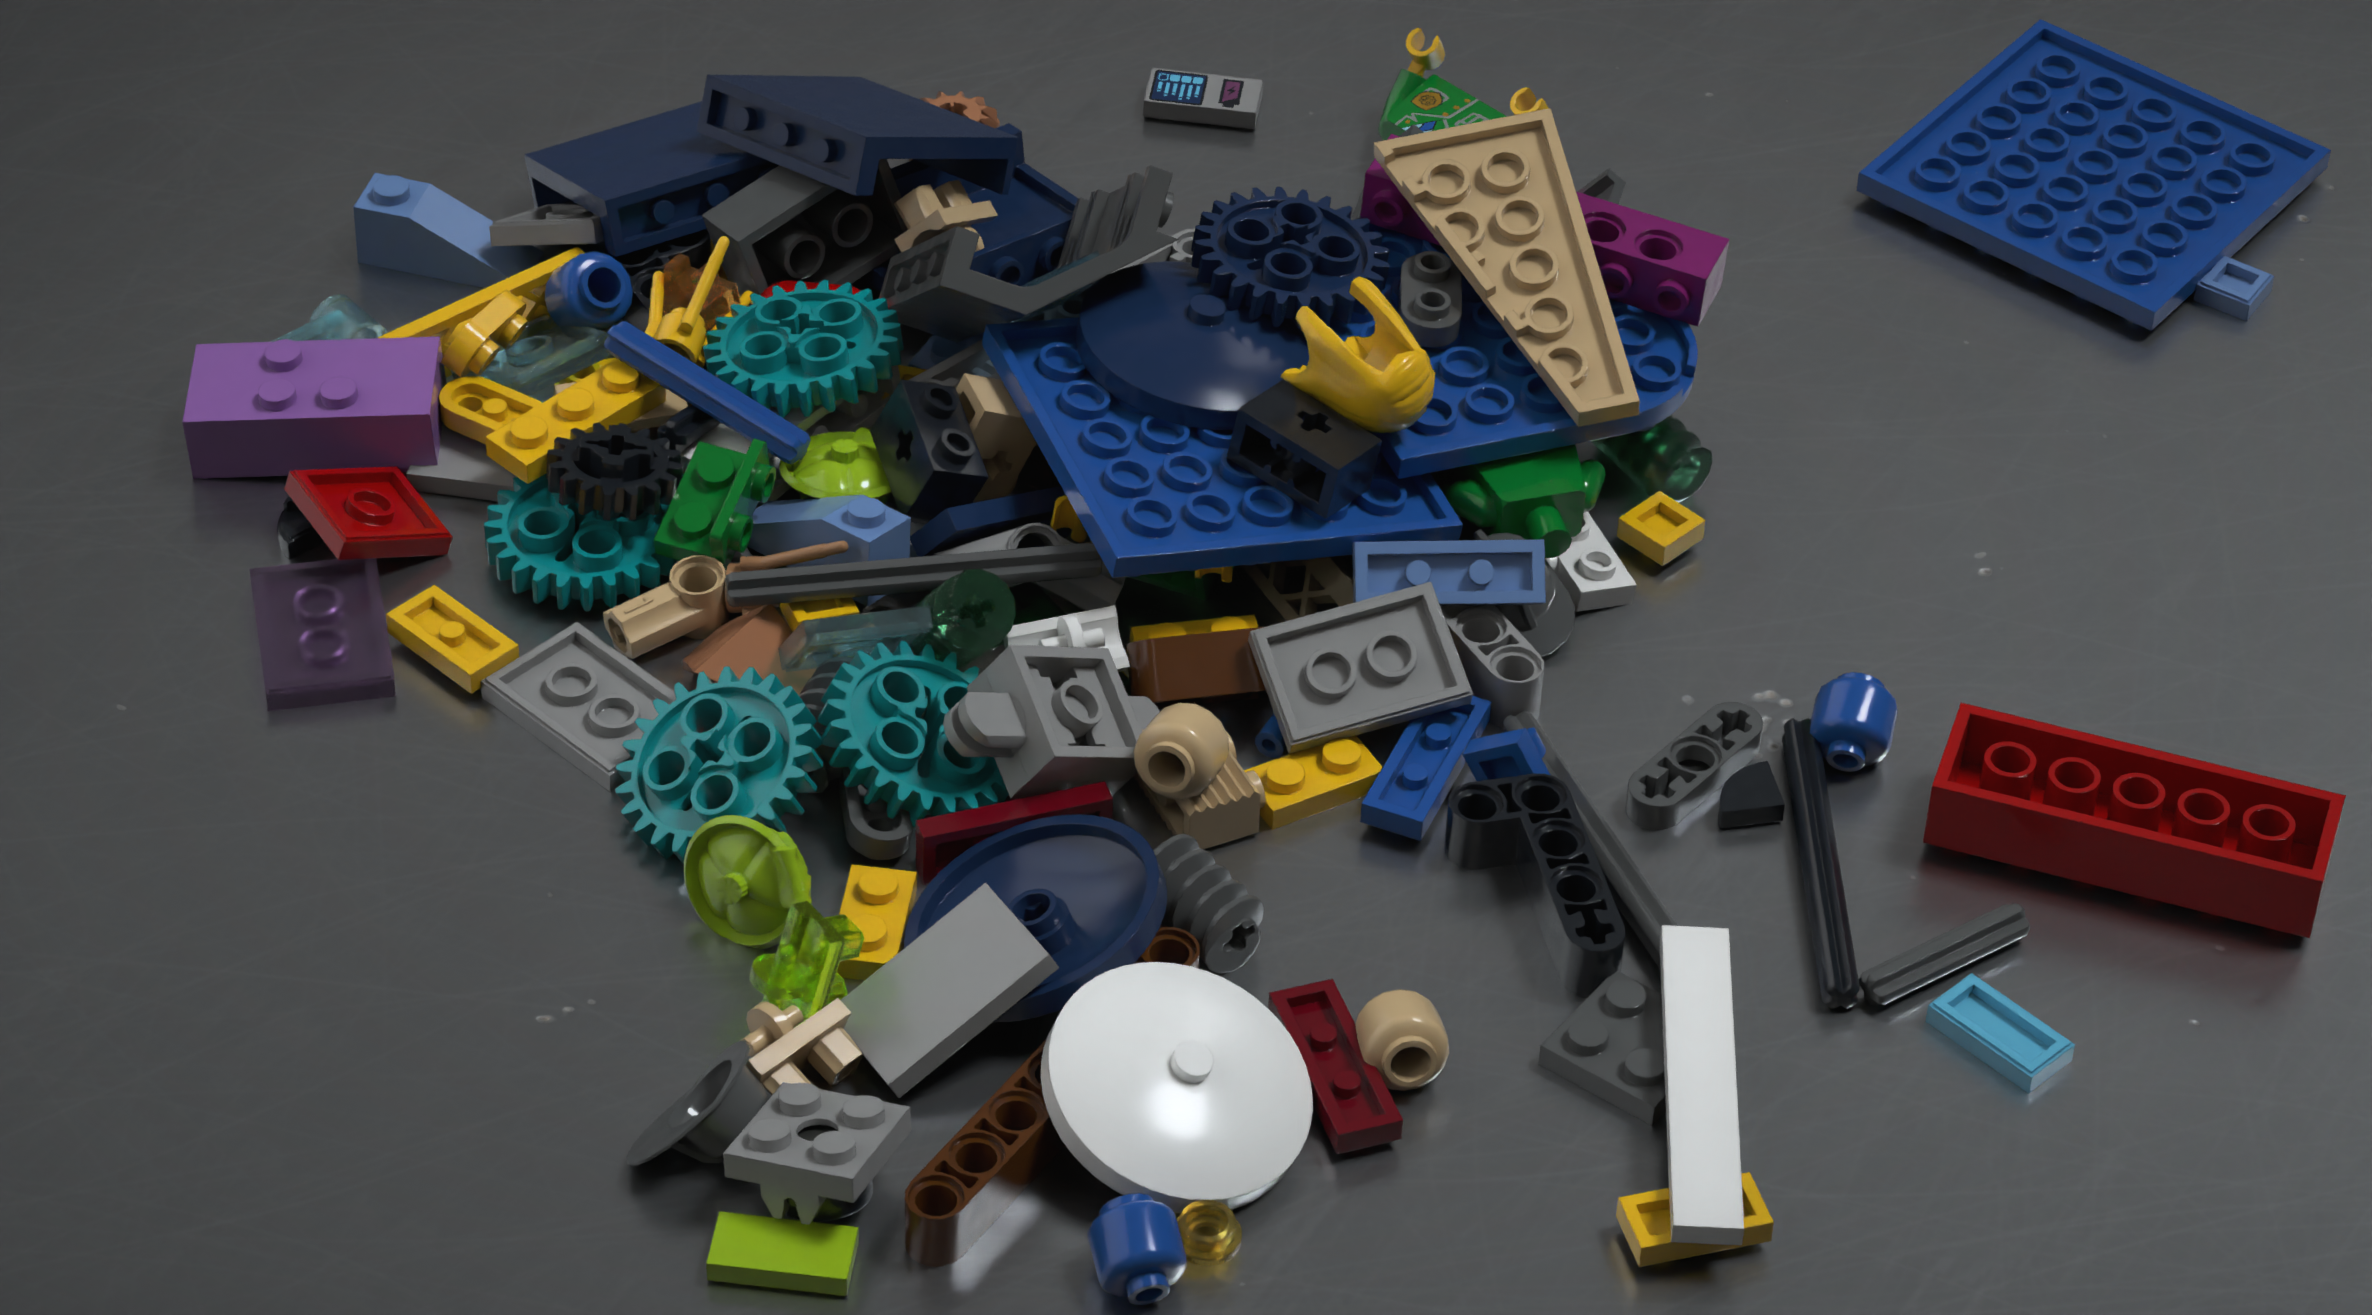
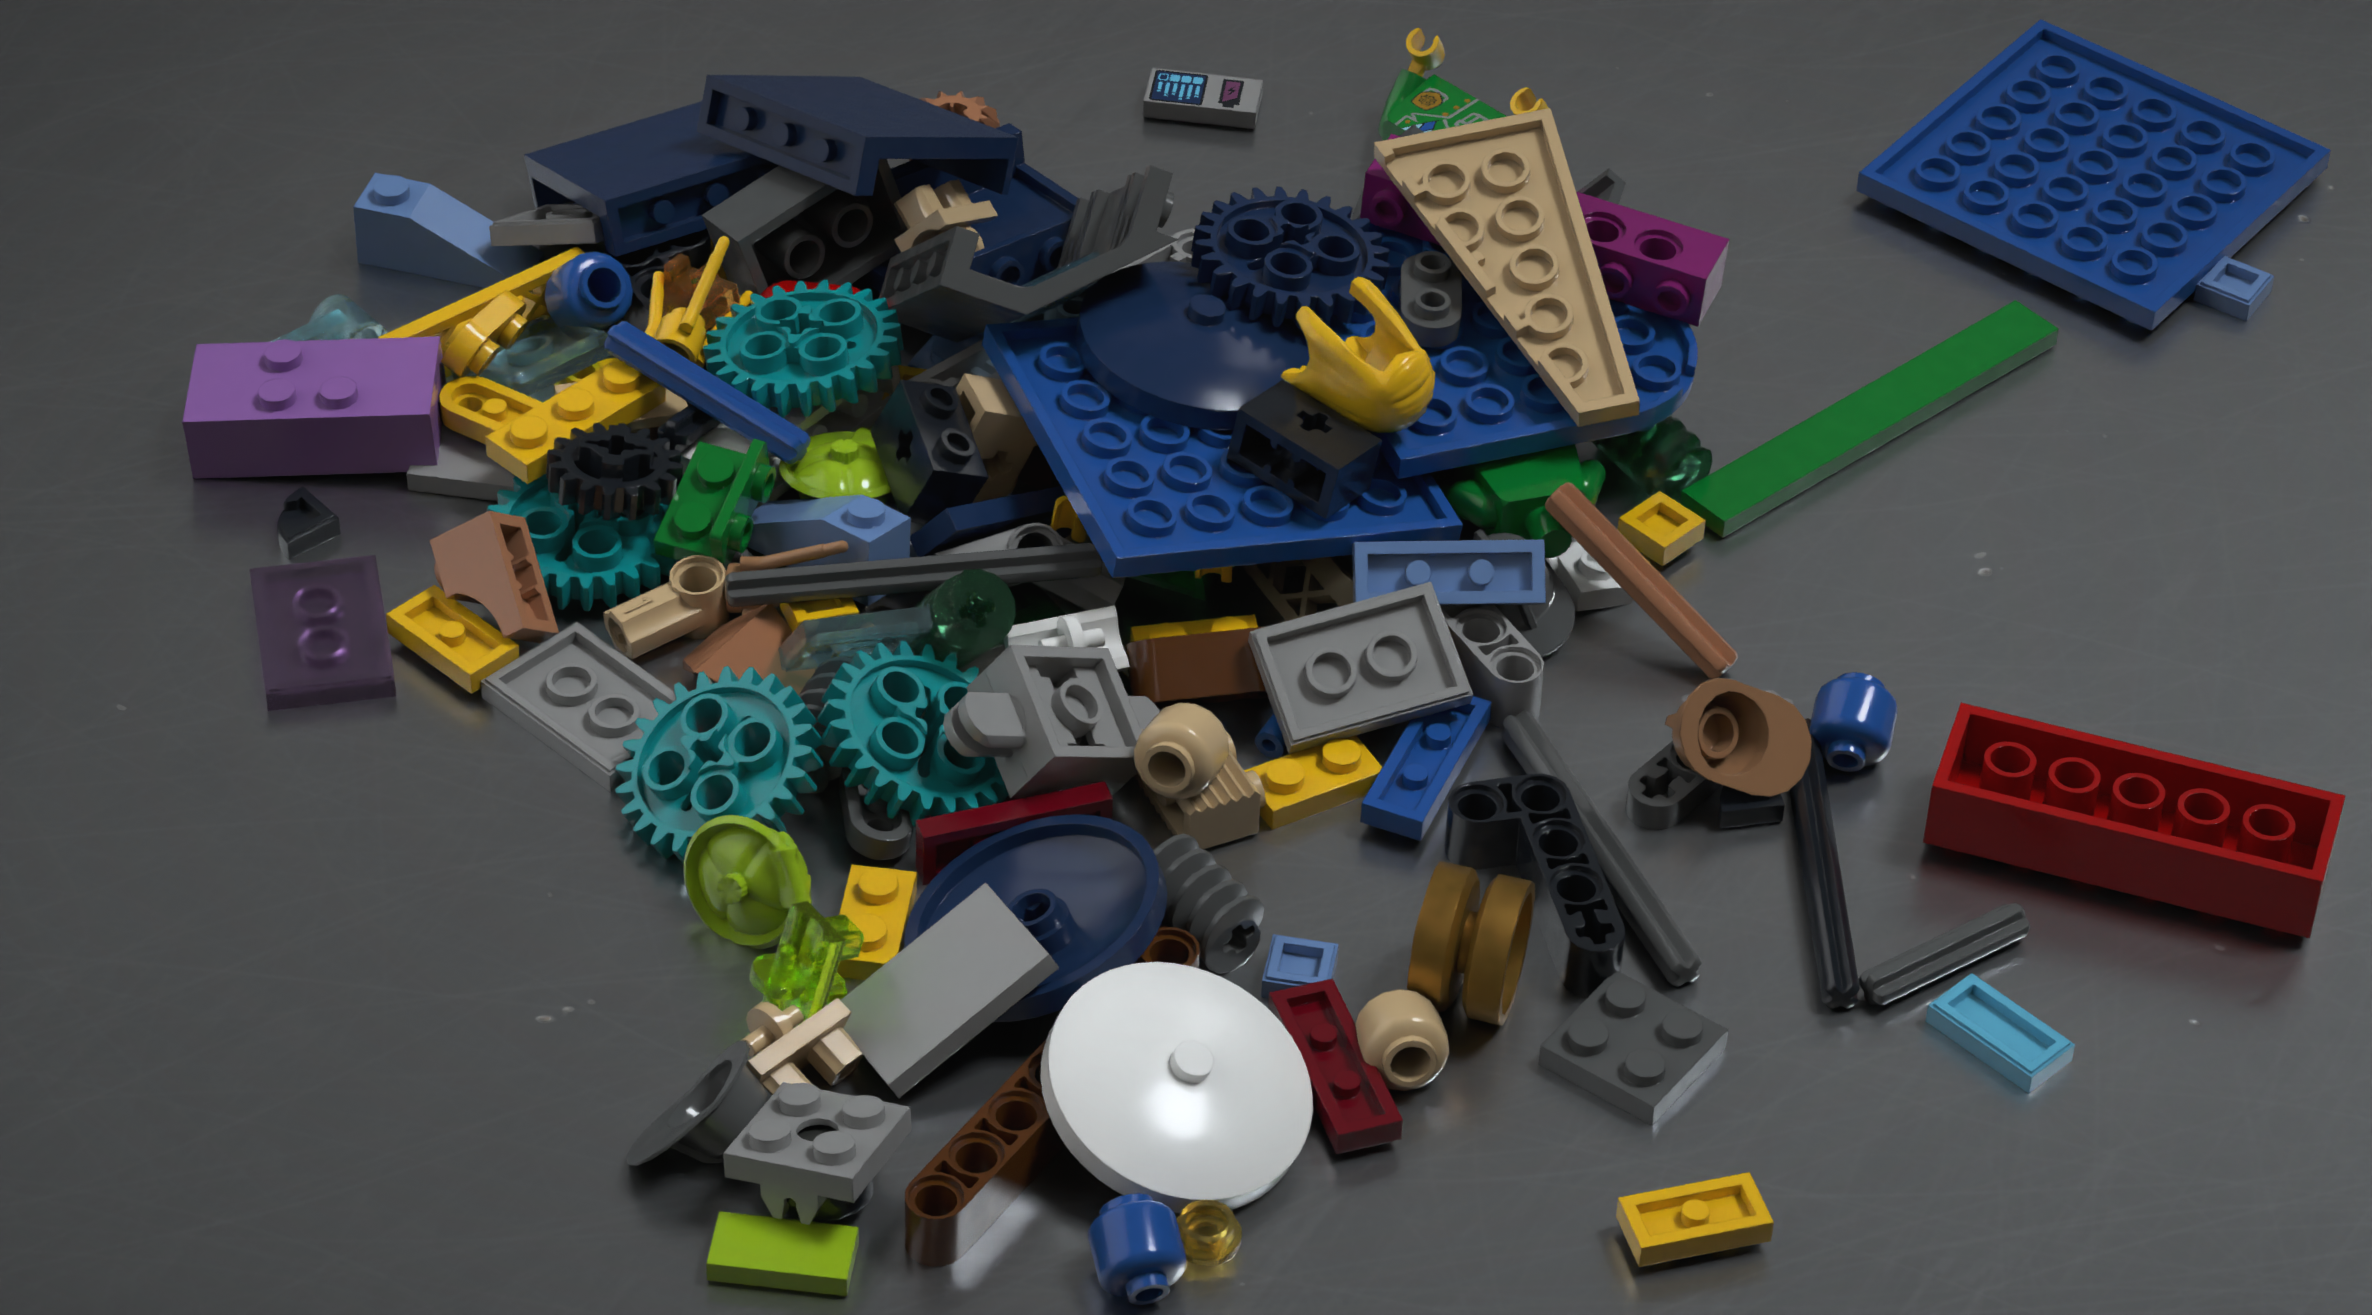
(368, 513): red plate -> none
(496, 566): none -> nougat arch
(1297, 963): none -> medium blue tile
(1480, 946): none -> pearl gold wheel
(1506, 755): blue tile -> none
(1641, 580): none -> nougat axle
(1701, 1086): white tile -> none
(1741, 737): none -> medium nougat piece
(1868, 418): none -> green tile

